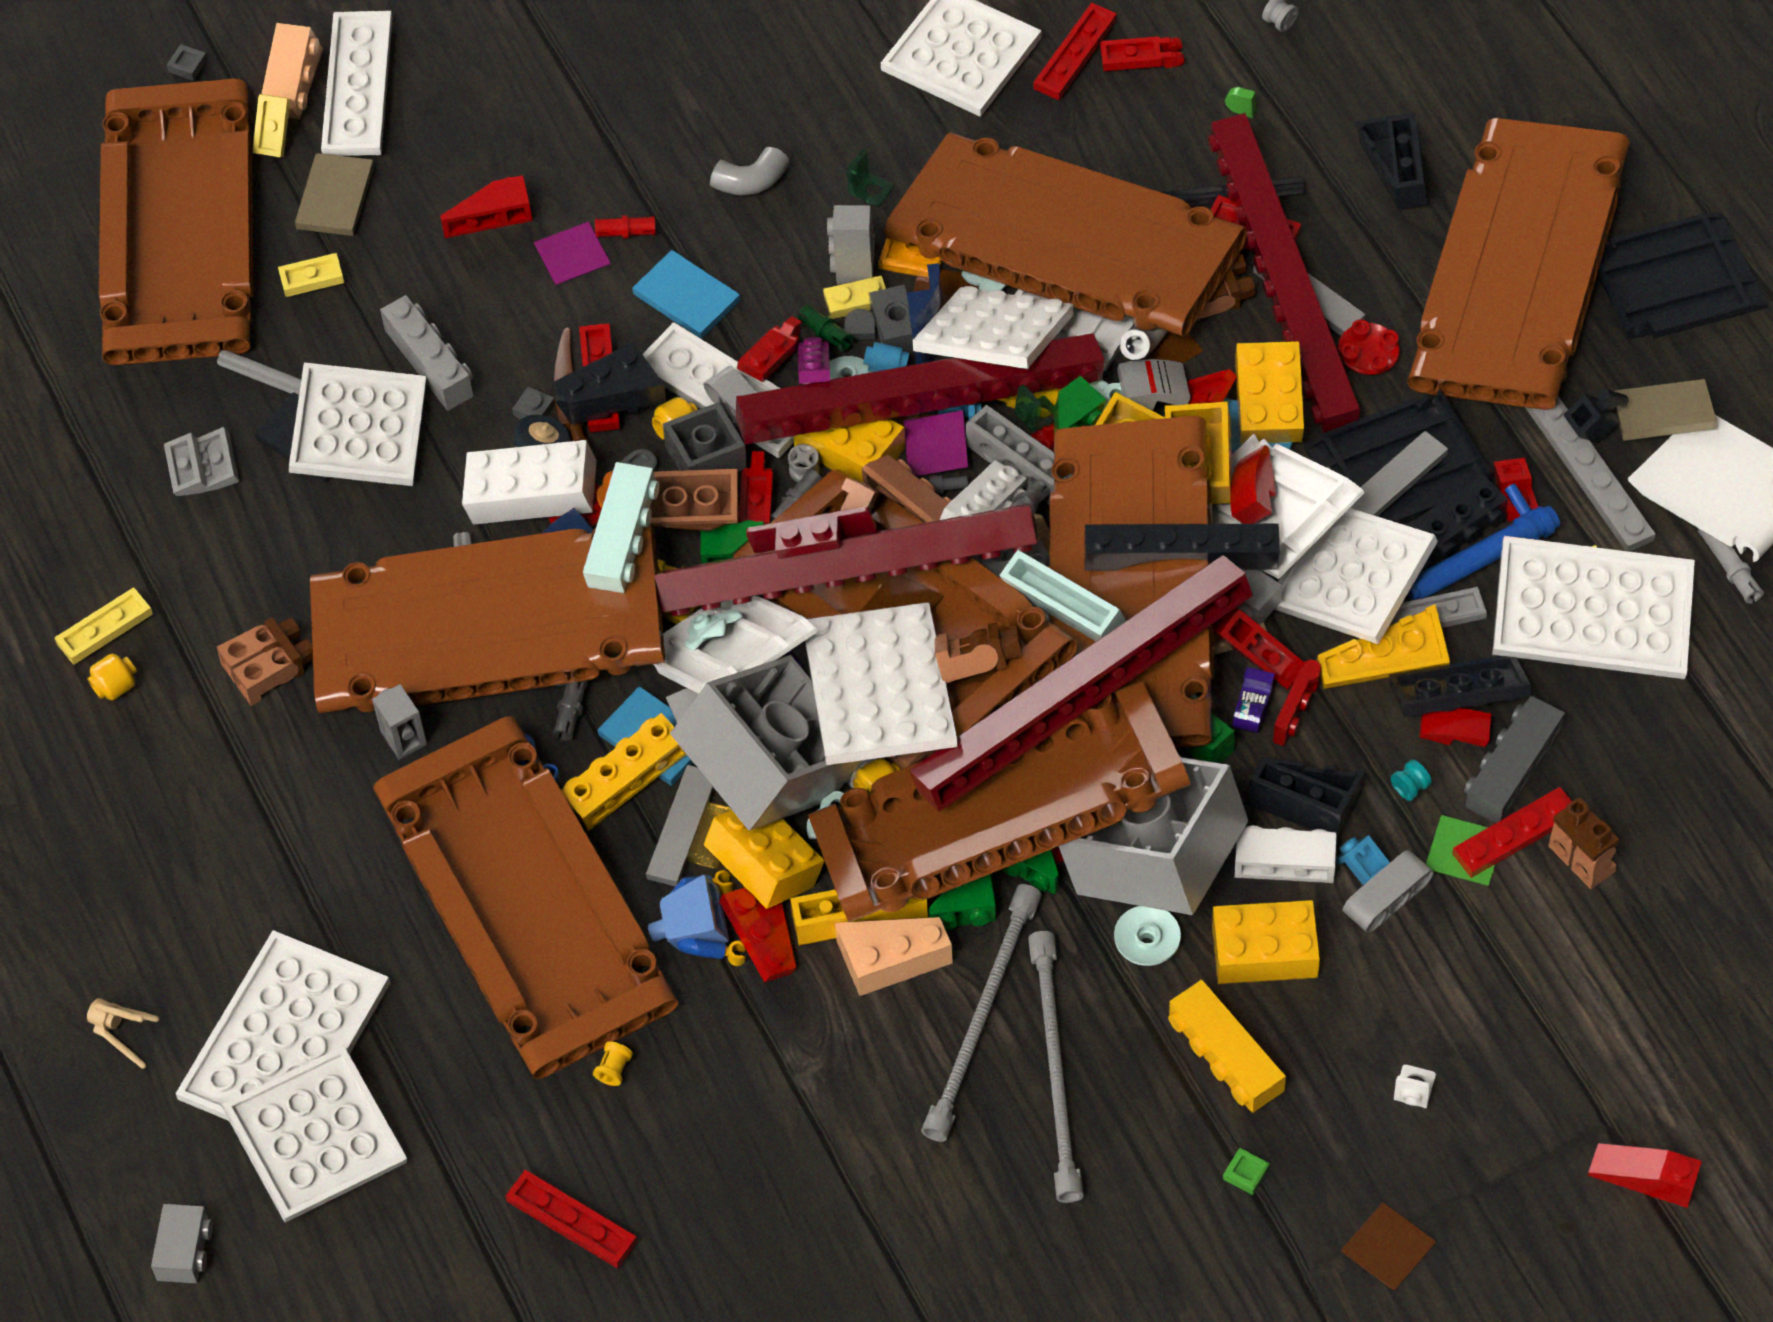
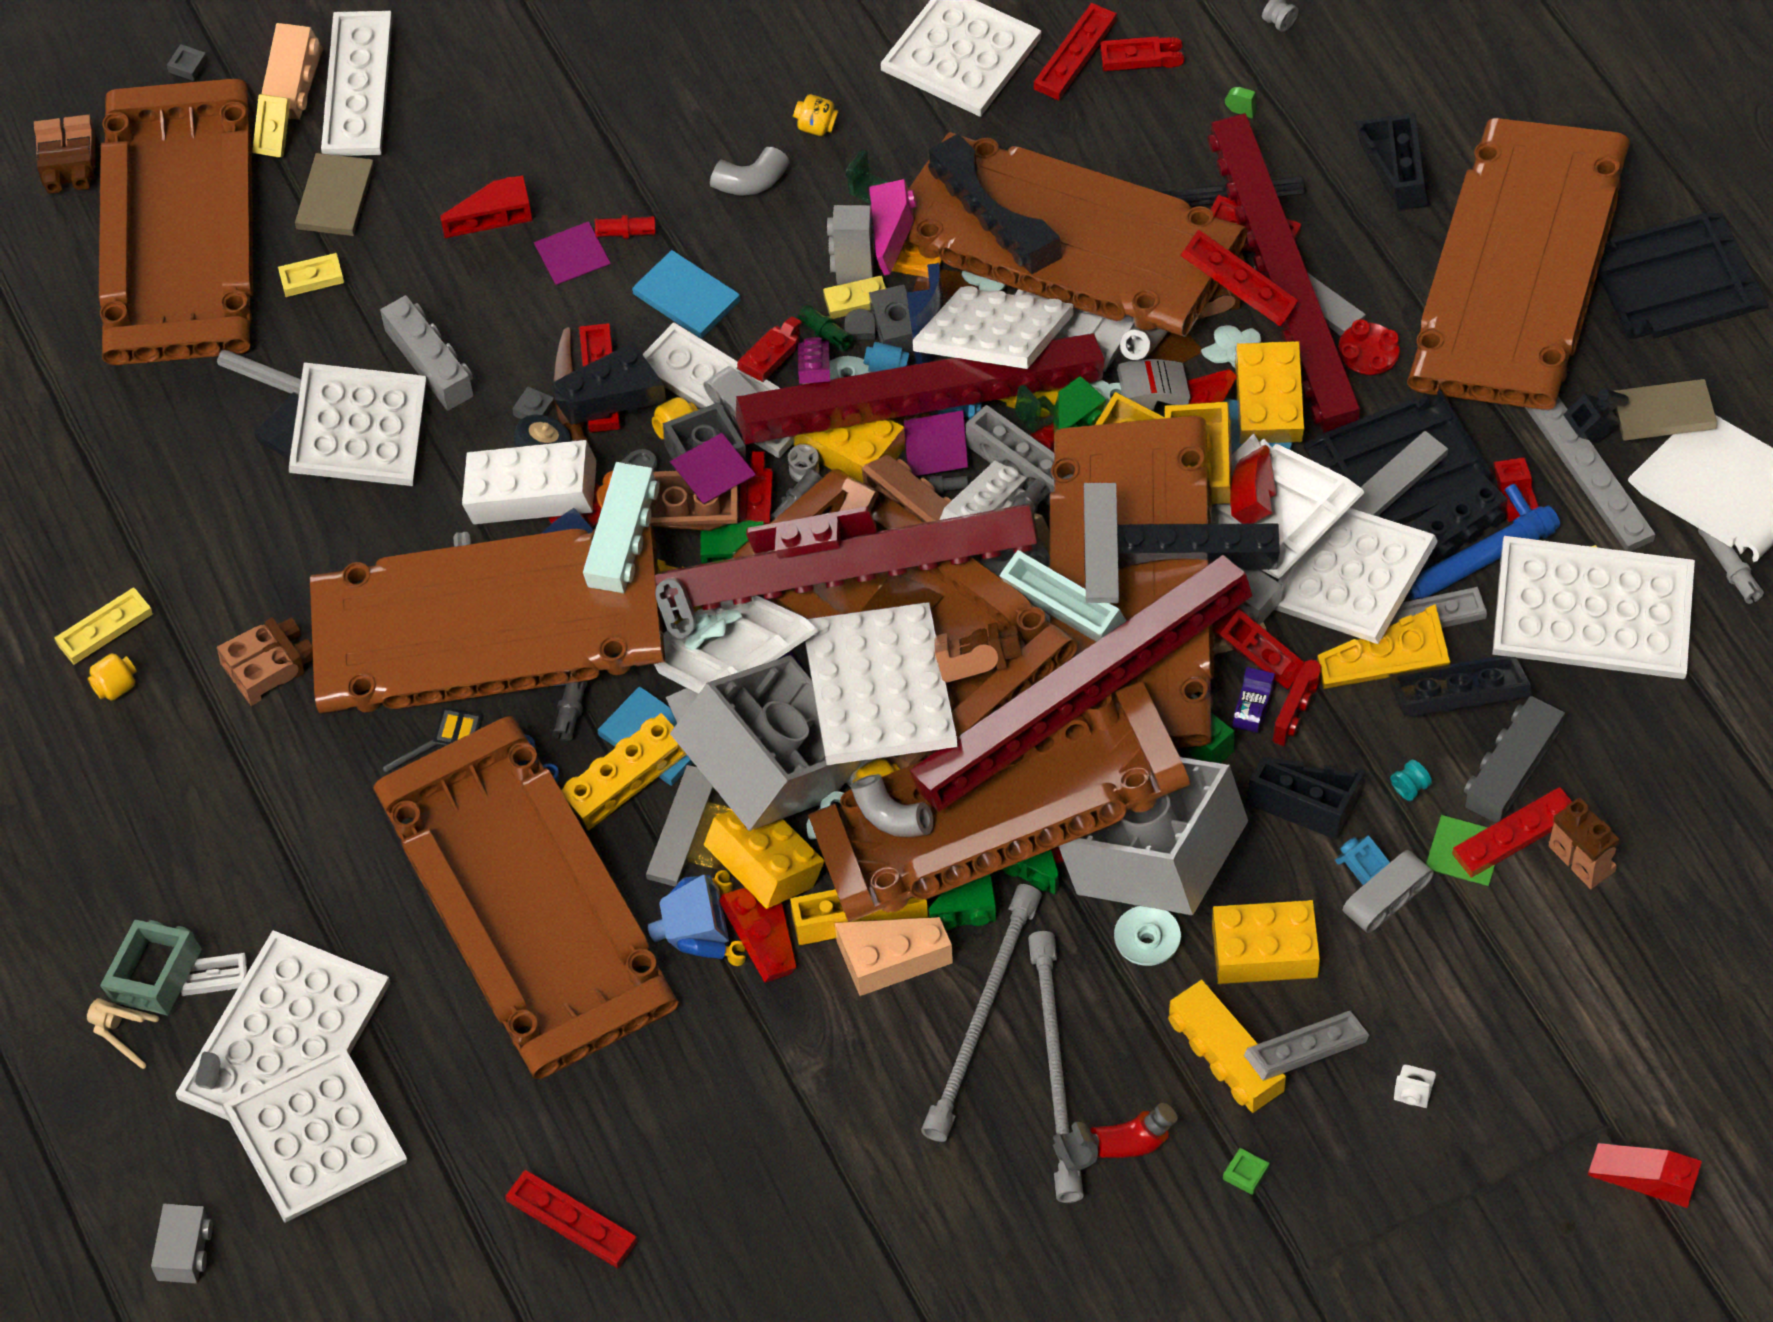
(68, 157): none -> reddish brown hips
(162, 995): none -> sand green window
(201, 462): light grey slope -> none
(208, 1071): none -> dark grey tile
(216, 979): none -> white tile
(399, 721): light grey brick -> none
(451, 727): none -> piece
(612, 1063): yellow bush -> none
(668, 610): none -> beam
(712, 468): none -> magenta piece
(815, 115): none -> yellow head
(886, 813): none -> light grey cylinder
(892, 220): none -> dark pink slope
(1026, 238): none -> black arch
(1101, 543): none -> light grey tile
(1121, 1140): none -> piece
(1226, 342): none -> light aqua plate
(1239, 277): none -> red plate
(1286, 854): white brick -> none
(1306, 1045): none -> light grey tile
(1388, 1246): reddish brown piece -> none
(1459, 725): red slope -> none

